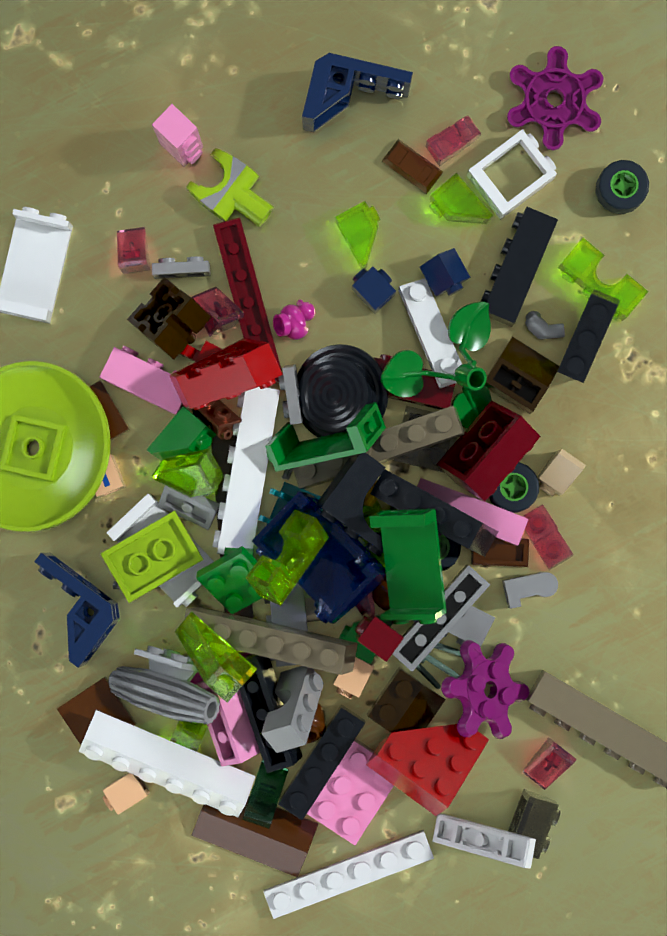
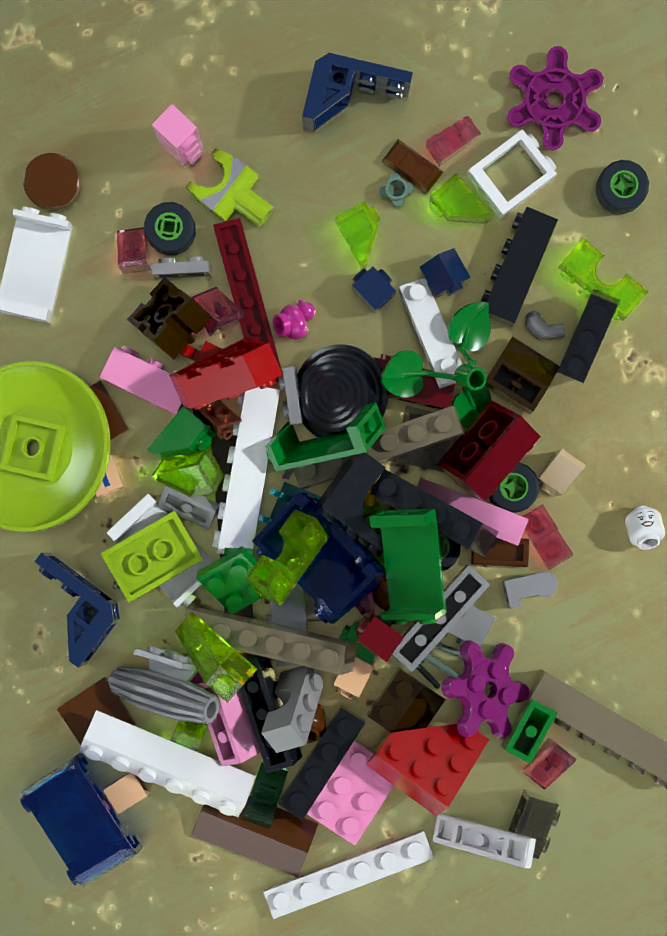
(51, 181): none -> reddish brown tile
(79, 821): none -> clear blue windscreen
(174, 237): none -> black wheel
(396, 182): none -> sand green plate
(529, 731): none -> green slope
(645, 527): none -> white head

